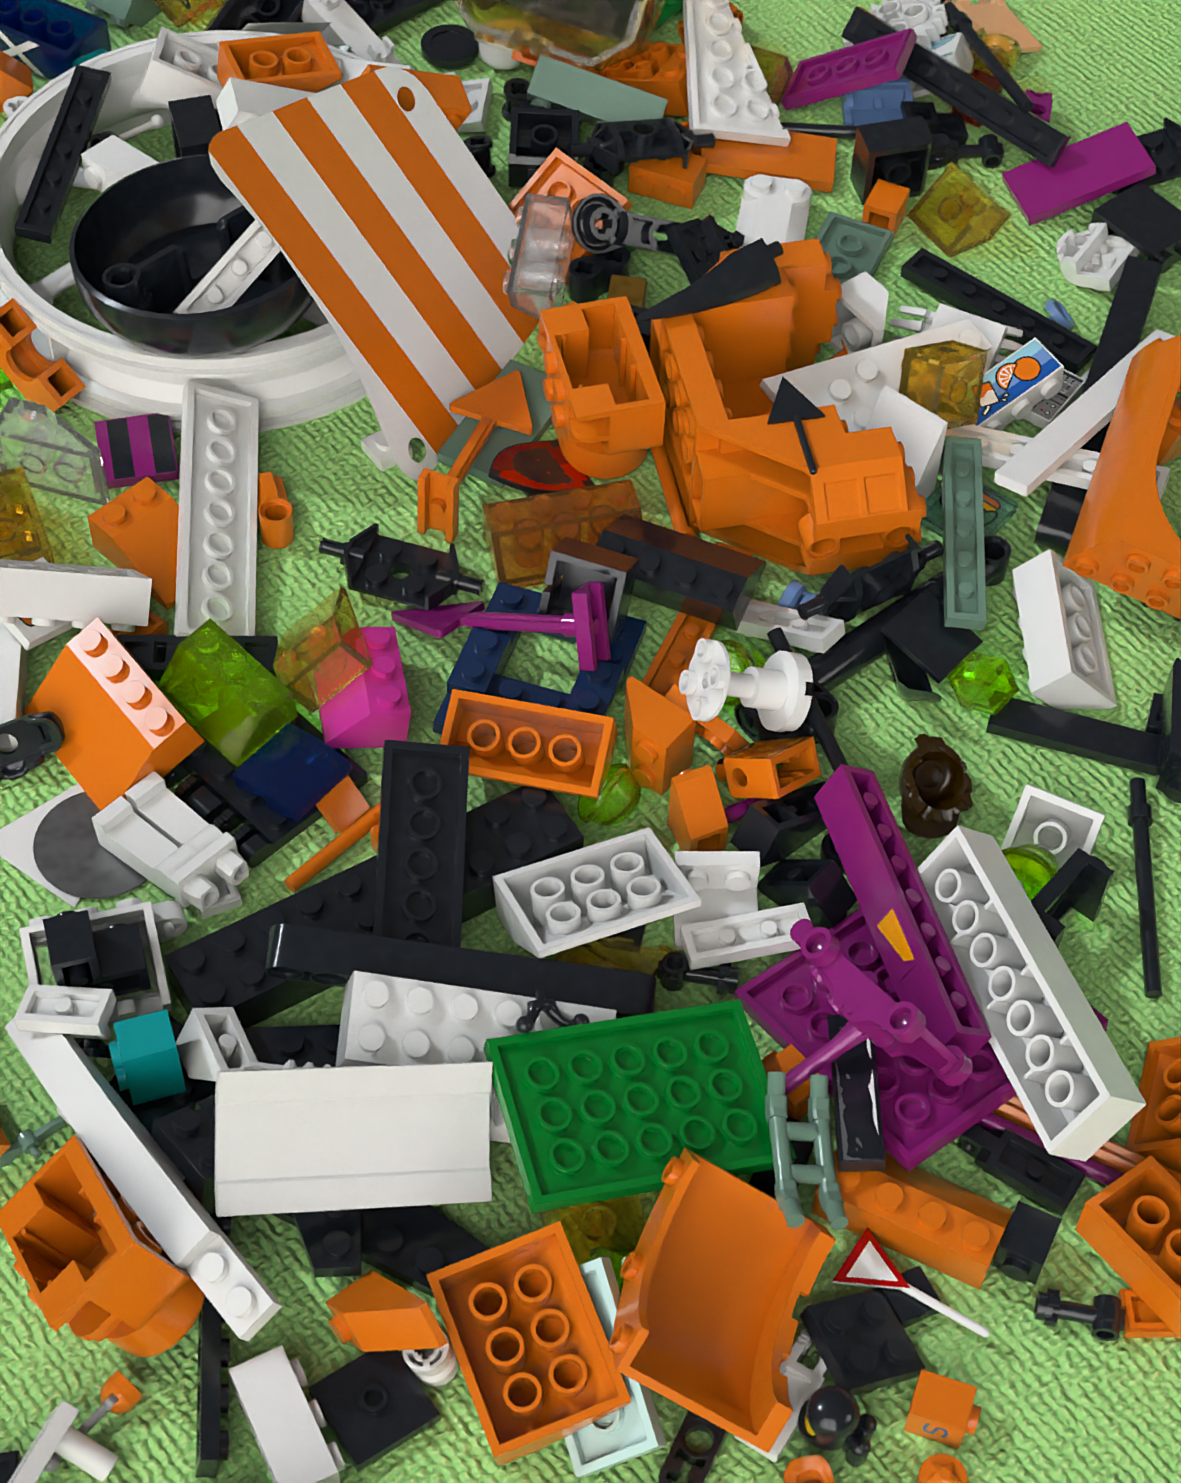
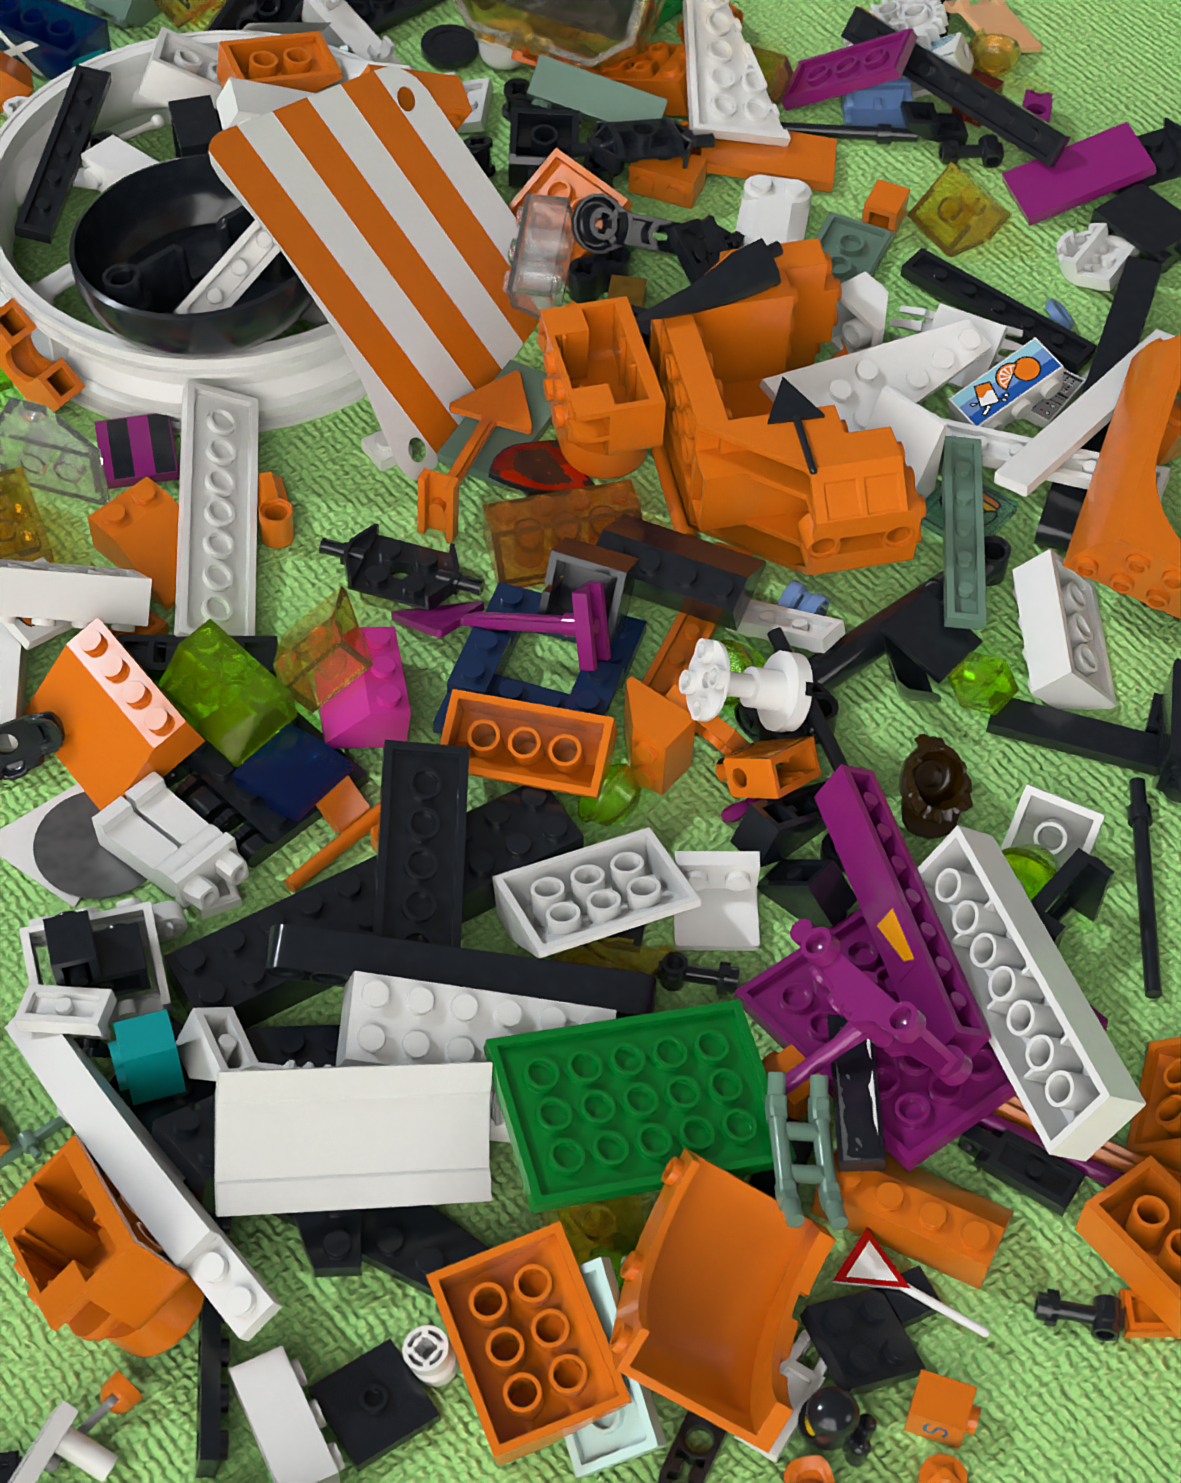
(383, 1317): orange slope -> none
(525, 1023): black piece -> none
(697, 811): orange slope -> none
(741, 936): white plate -> none
(868, 587): black plate -> none
(896, 153): black hinge -> none
(945, 380): clear yellow brick -> none
(962, 23): black bar -> none
(1026, 1243): black brick -> none

